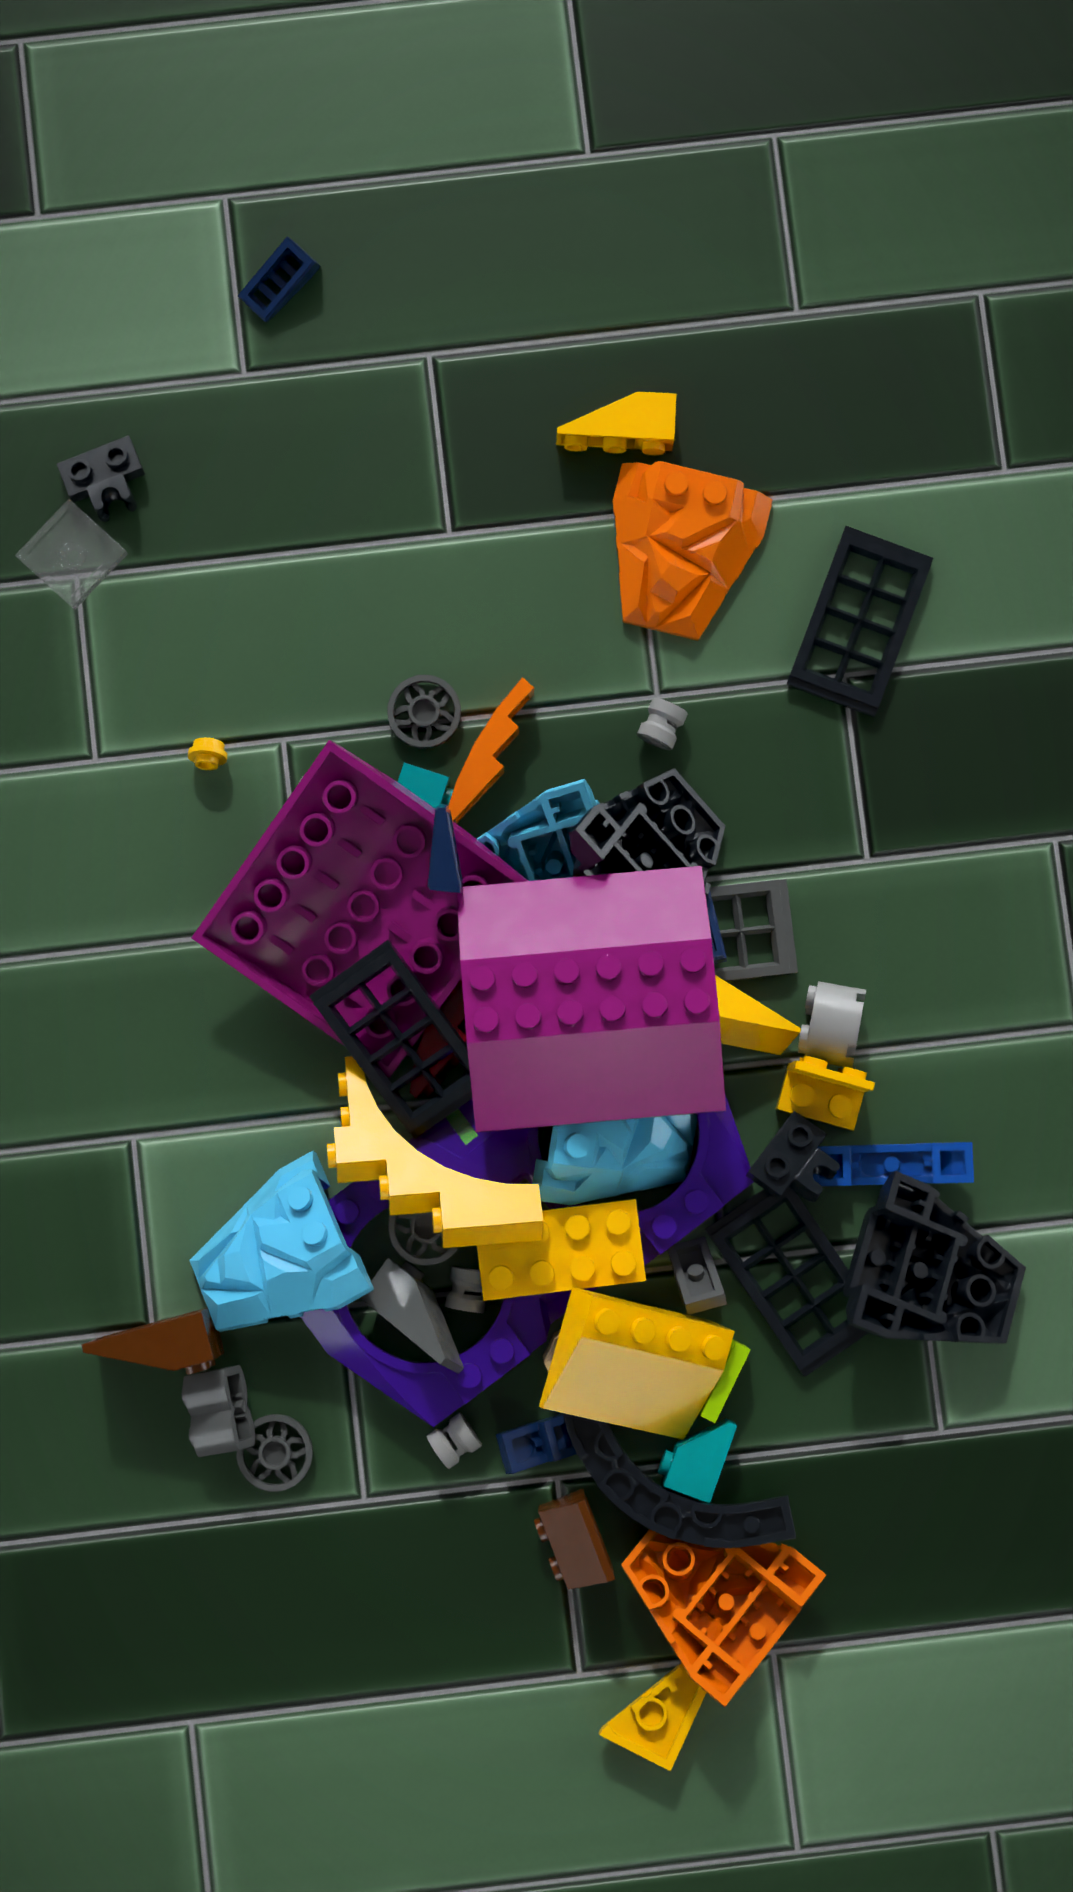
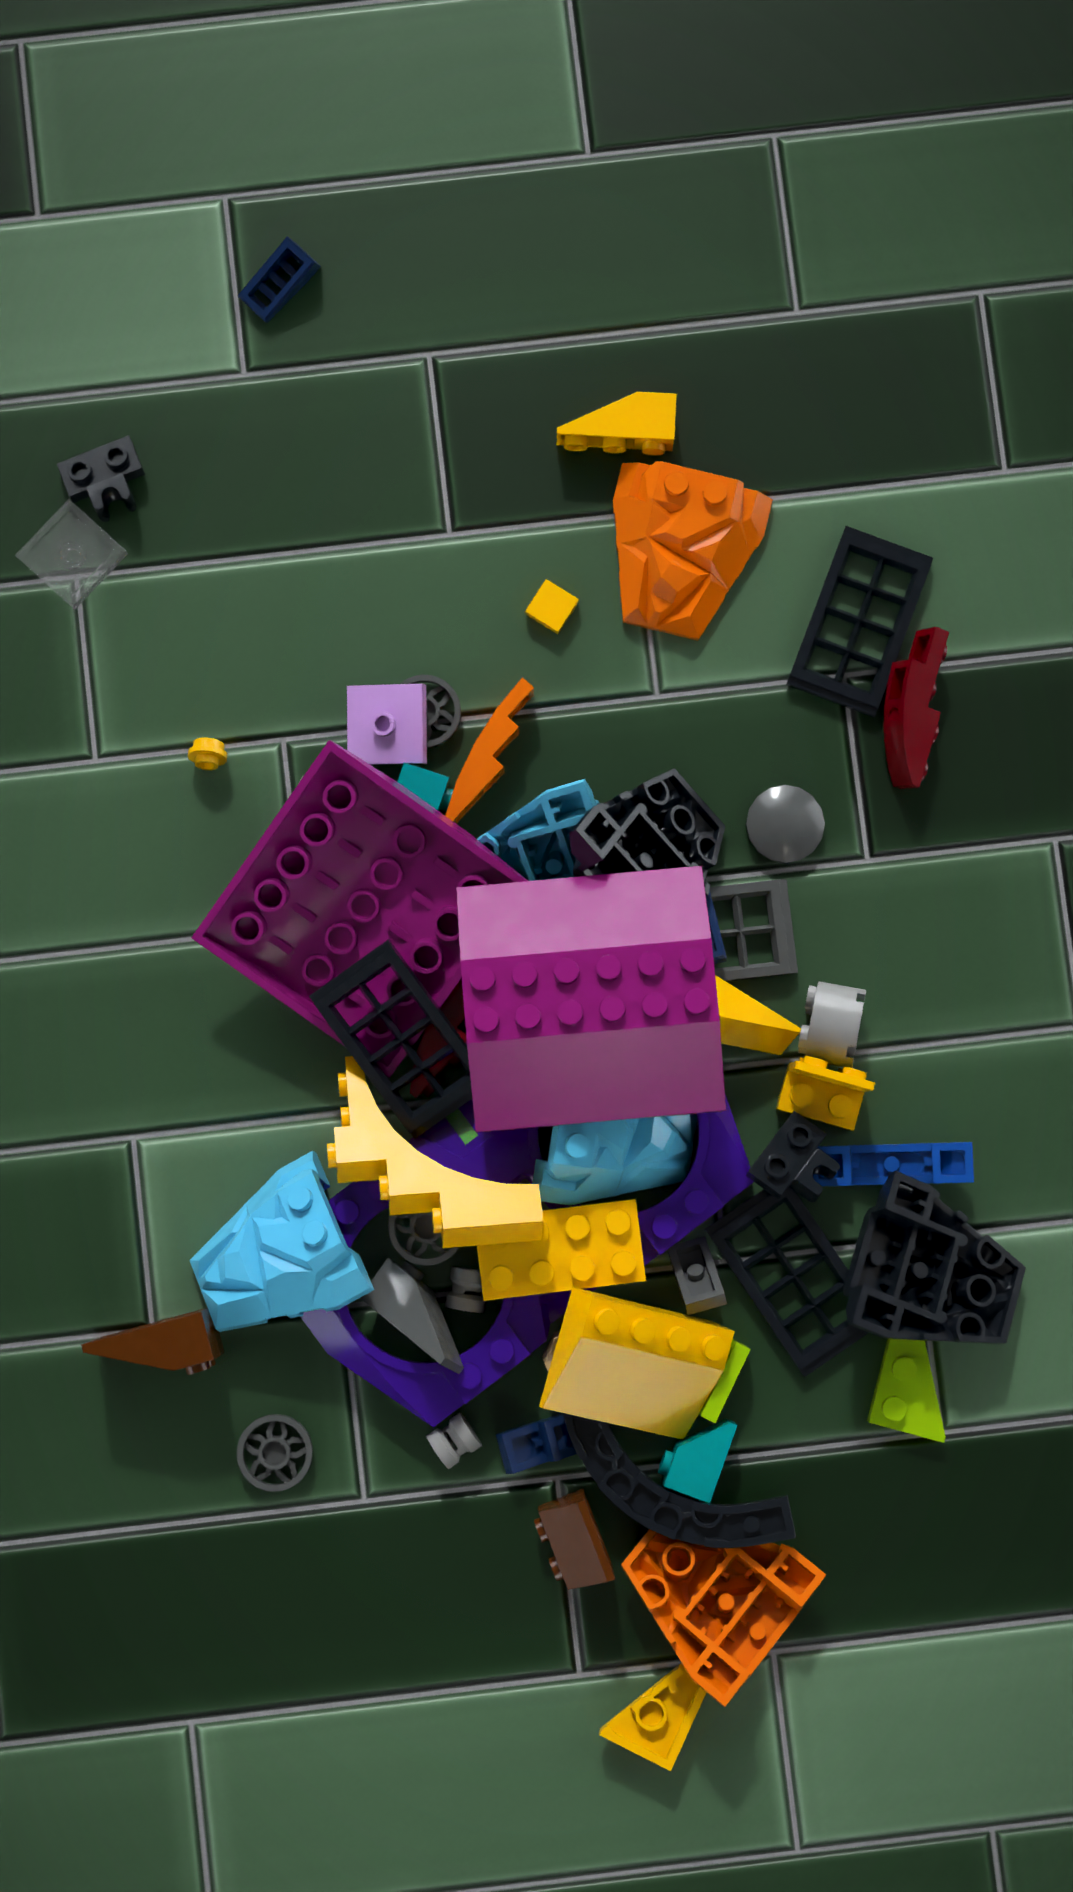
(218, 1411): dark grey brick -> none
(387, 723): none -> lavender plate
(444, 859): dark blue slope -> none
(551, 606): none -> yellow tile
(662, 724): light grey wheel -> none
(785, 824): none -> dark grey dish
(906, 1392): none -> lime wing
(908, 720): none -> dark red slope

